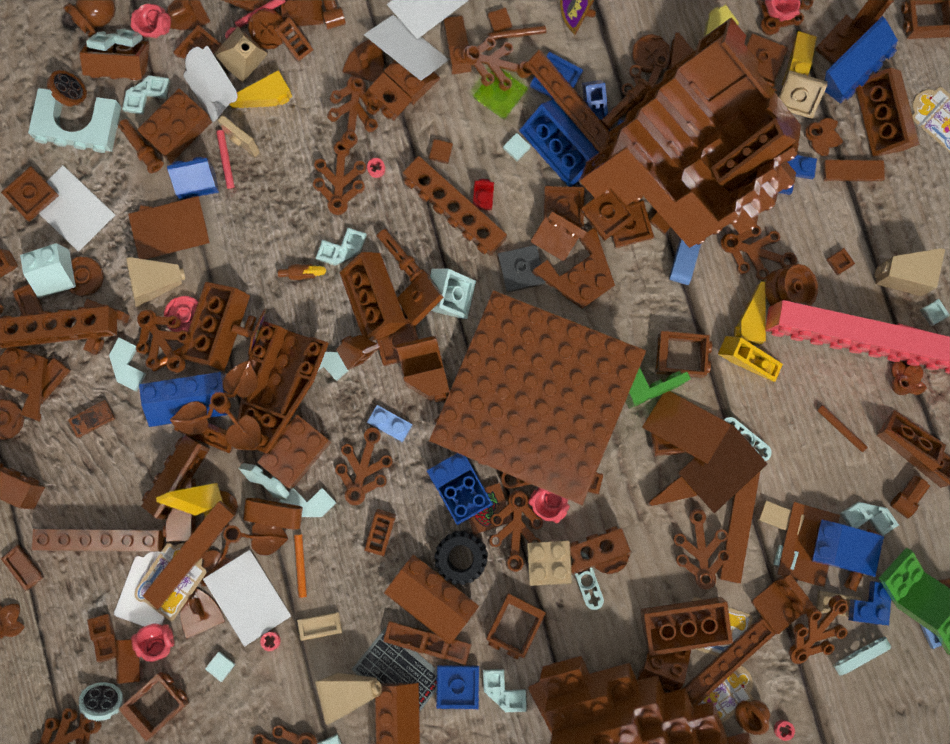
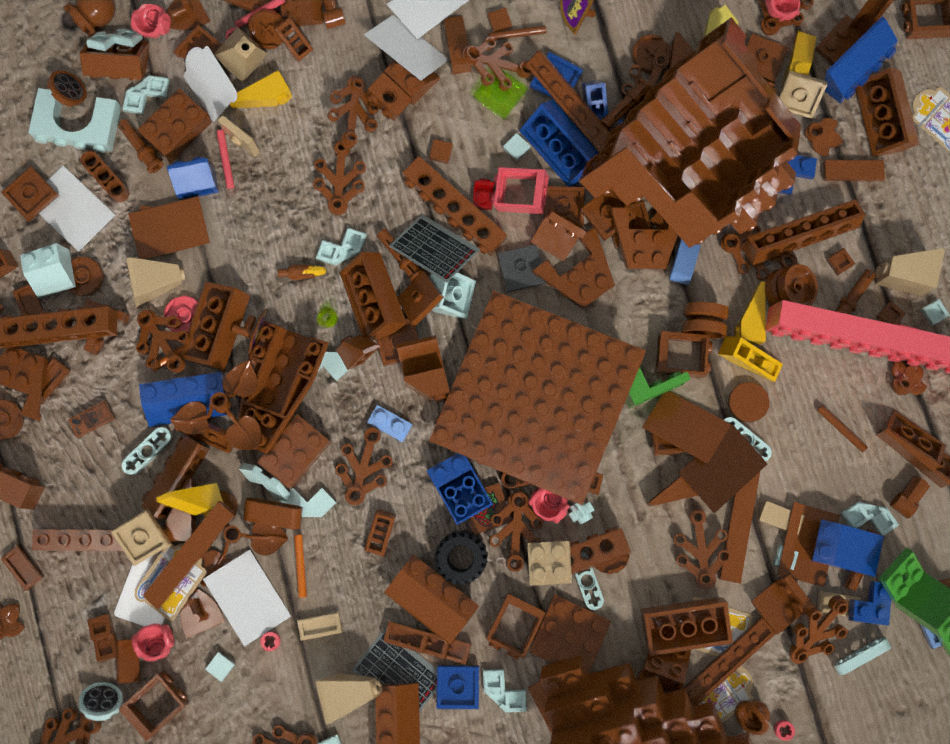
(98, 170): none -> dark orange beam
(120, 359): light aqua tile -> none
(138, 450): none -> light aqua beam
(141, 537): none -> tan plate
(331, 319): none -> clear neon green piece
(365, 61): dark orange shield -> none
(373, 162): coral bush -> none
(434, 248): none -> sticker
(540, 194): none -> coral window
(569, 633): none -> dark orange plate
(581, 512): none -> light aqua gear
(643, 246): none -> dark orange wing
(705, 319): none -> dark orange wheel
(748, 402): none -> dark orange tile
(754, 153): dark orange brick -> none
(803, 232): none -> dark orange brick
(848, 303): none -> dark orange pin
(890, 314): none -> dark orange tile

